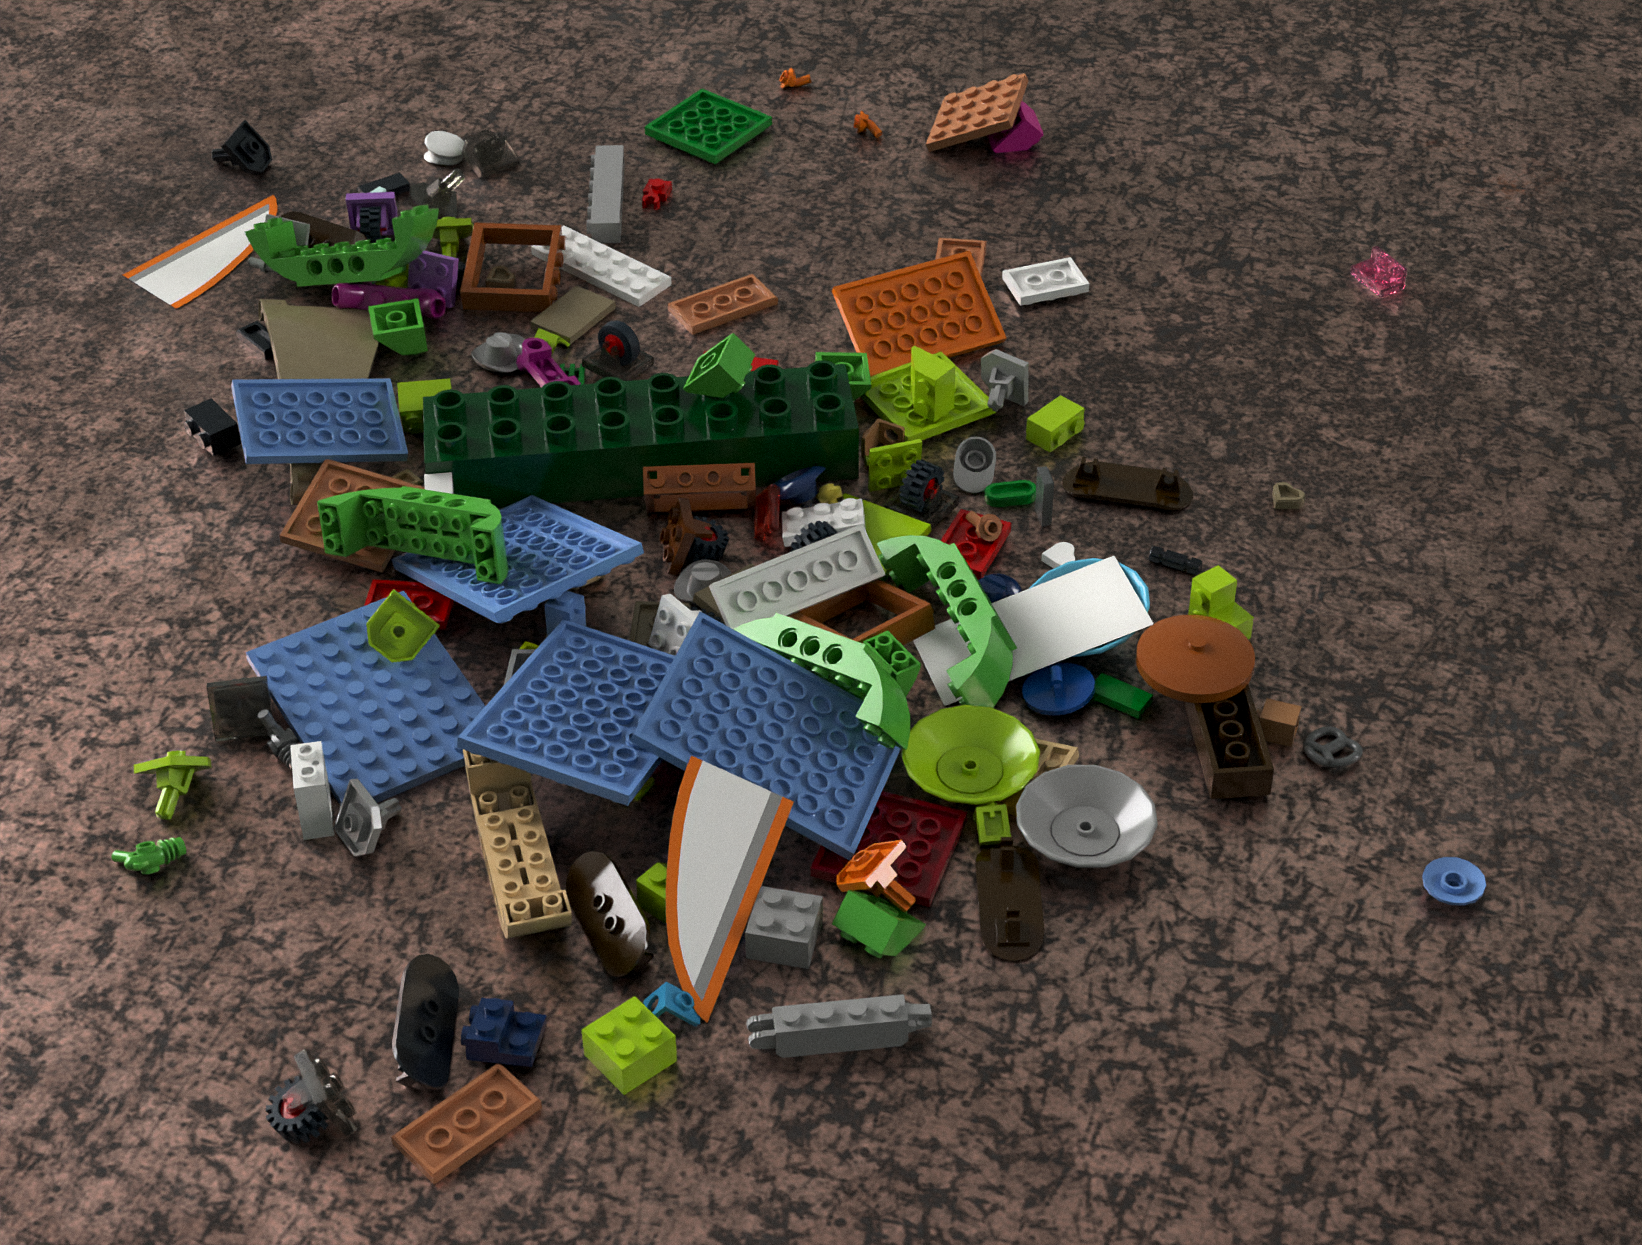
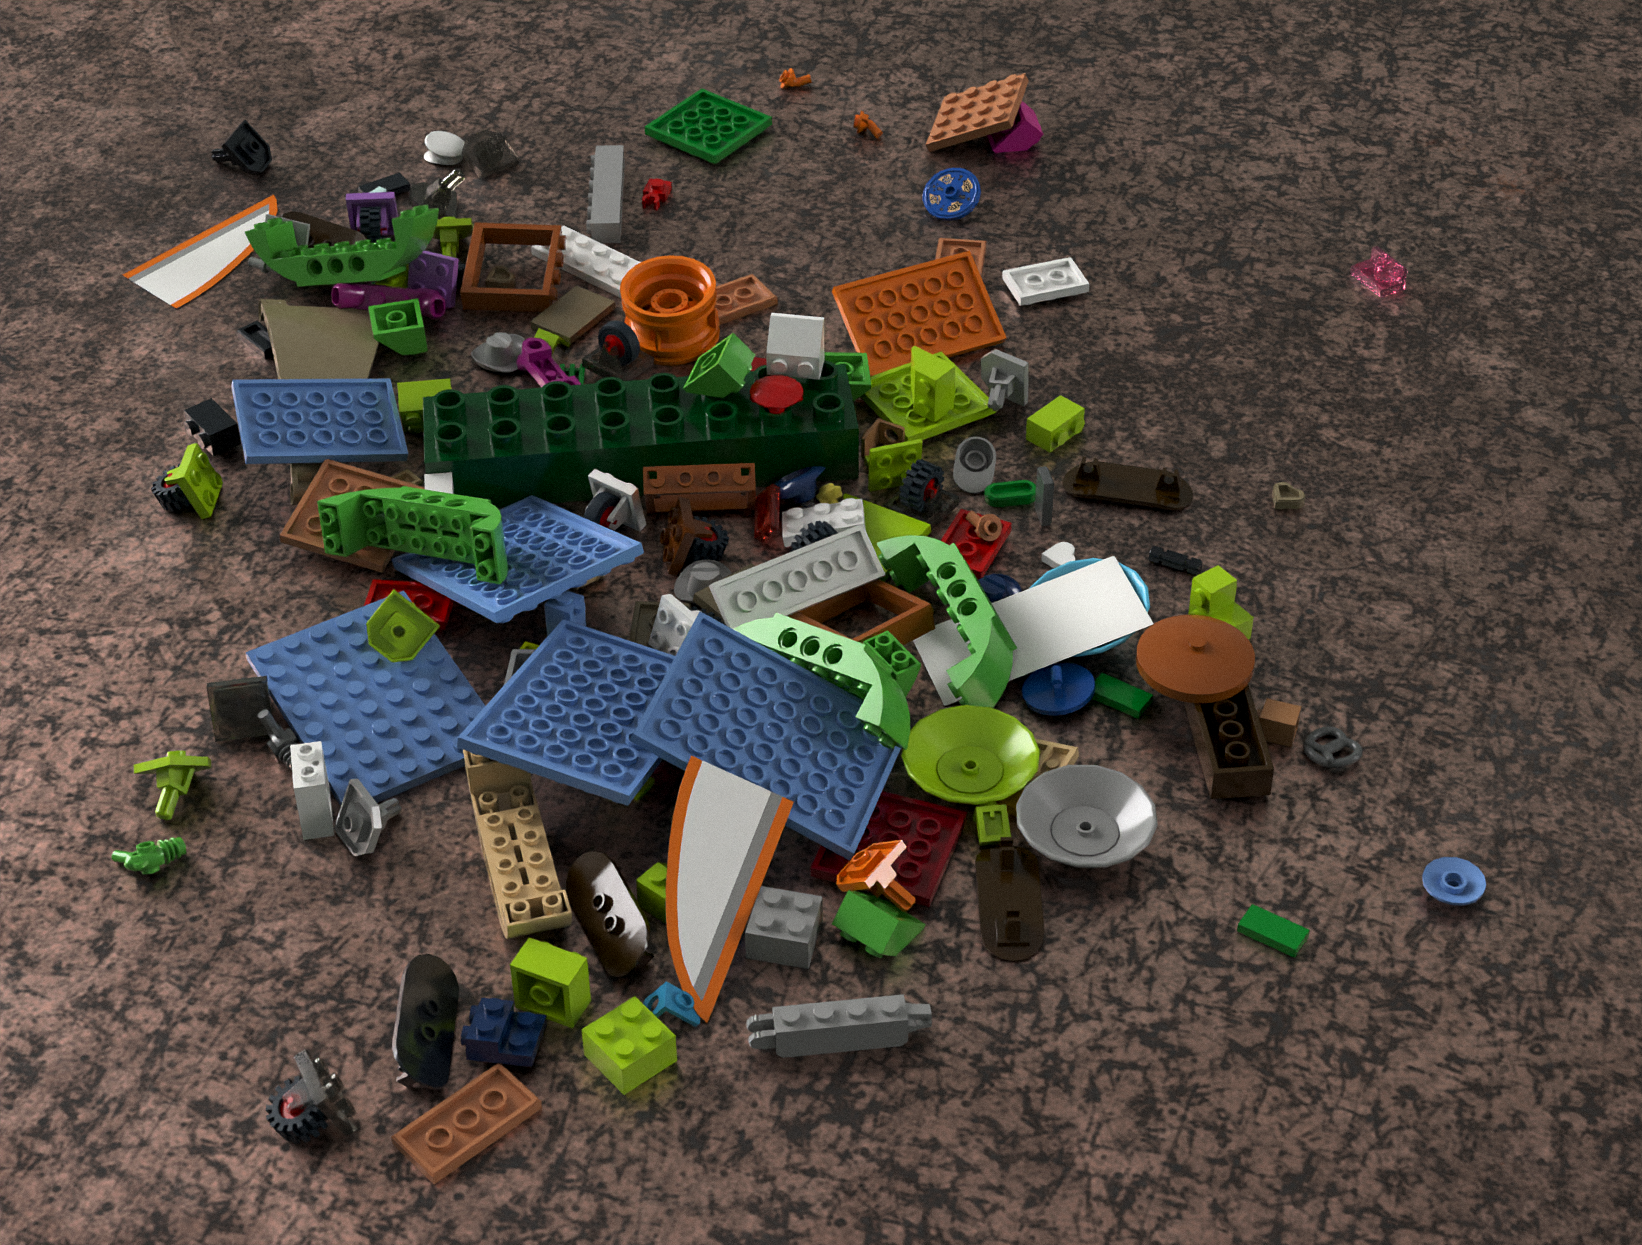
(190, 482): none -> lime plate
(550, 982): none -> lime brick
(614, 502): none -> white plate
(671, 308): none -> orange wheel
(776, 392): none -> red dish
(795, 346): none -> white slope
(951, 194): none -> blue shield
(1273, 930): none -> green tile

